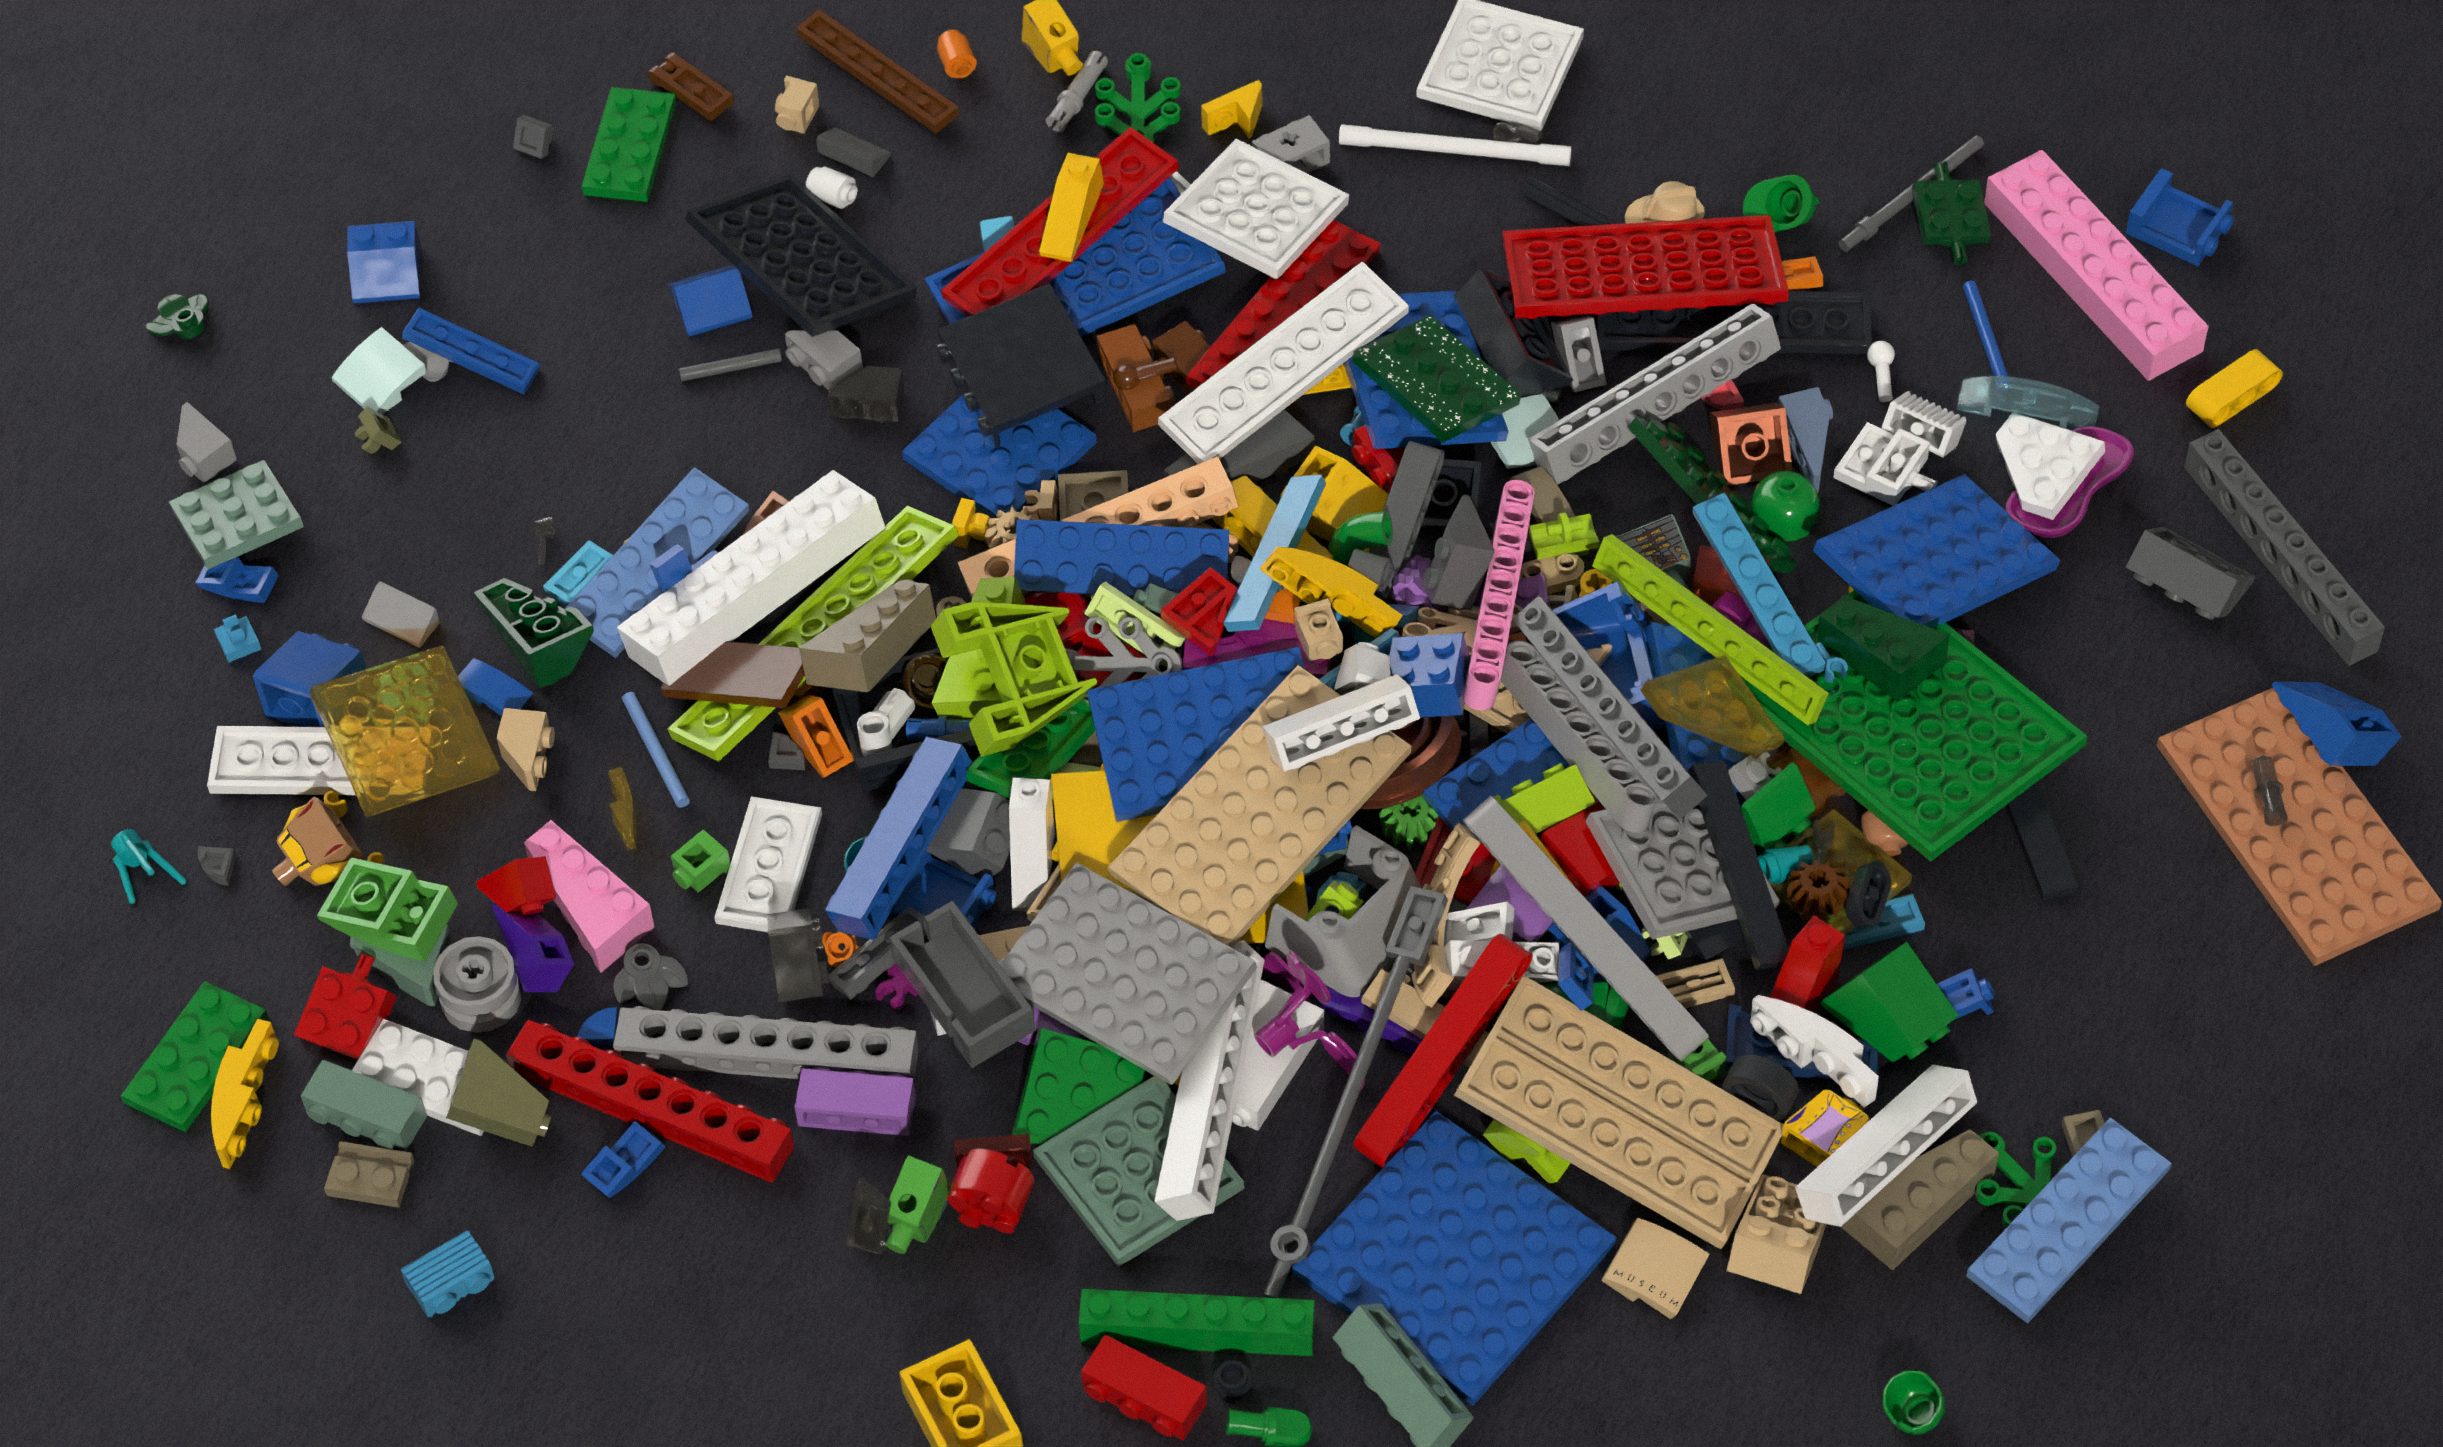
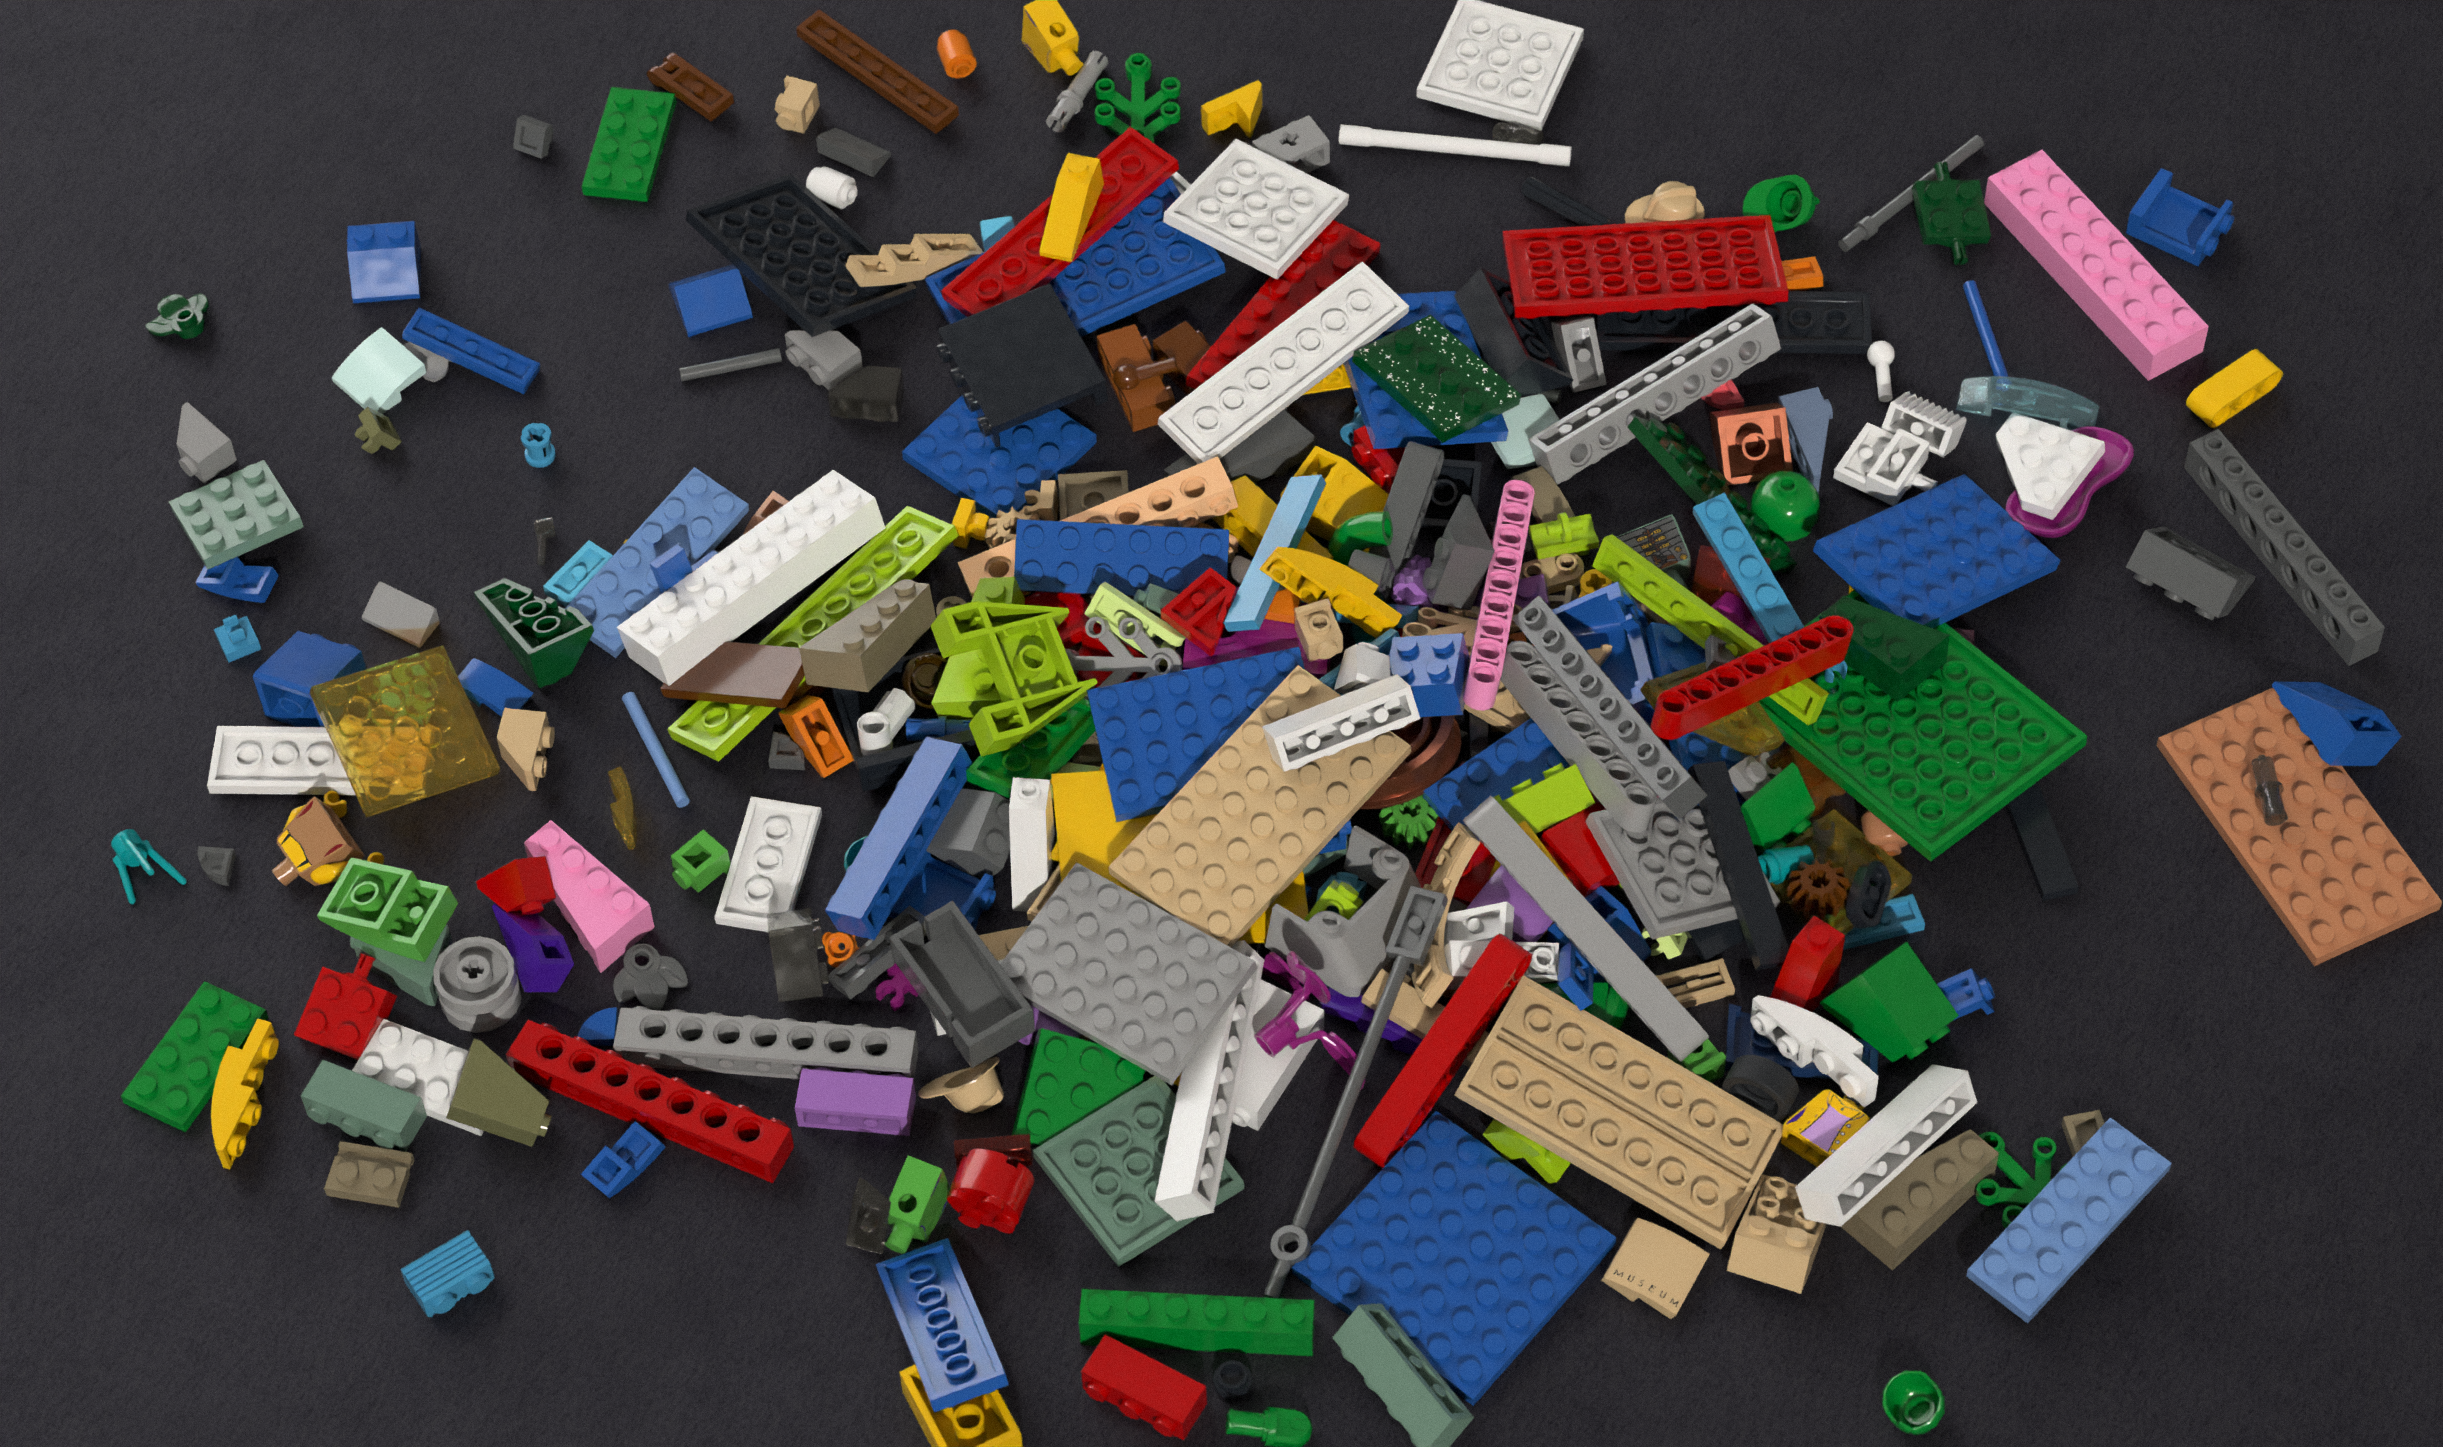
(534, 449): none -> dark azure bush
(912, 262): none -> tan slope
(941, 1325): none -> blue plate
(969, 1088): none -> tan piece
(1716, 653): none -> dark grey tile
(1751, 677): none -> red beam

